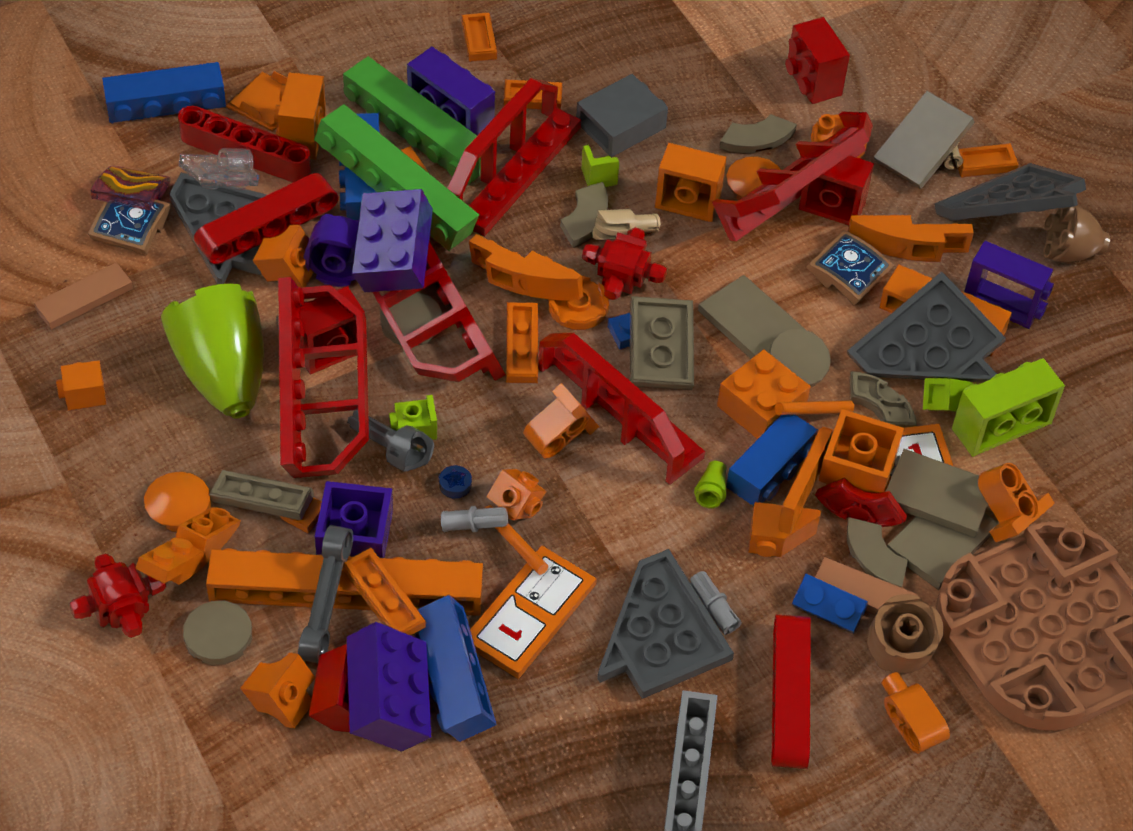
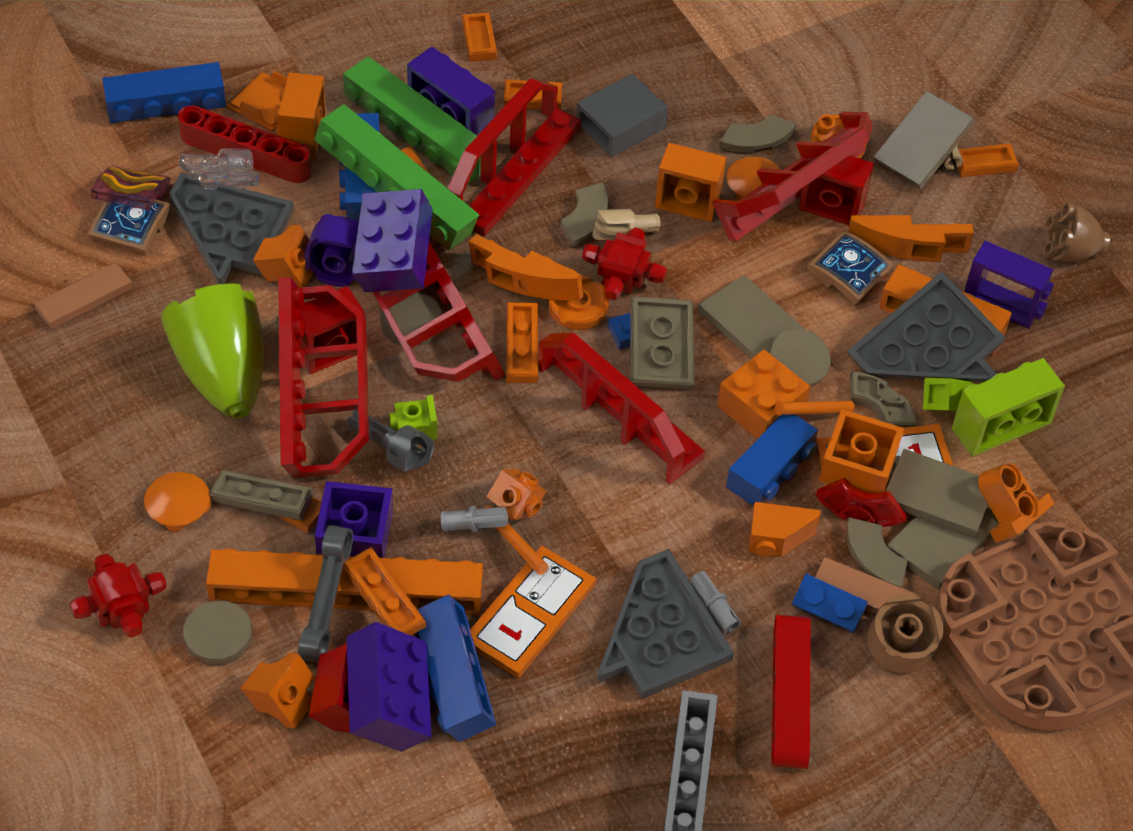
(82, 385): orange brick -> none
(190, 548): orange slope -> none
(265, 218): red beam -> none
(455, 481): dark blue tile -> none
(558, 424): orange tile -> none
(599, 169): lime panel -> none
(712, 486): lime cone -> none
(804, 481): orange tile -> none
(817, 60): red brick -> none
(914, 714): orange piece -> none
(1017, 191): dark grey wing -> none

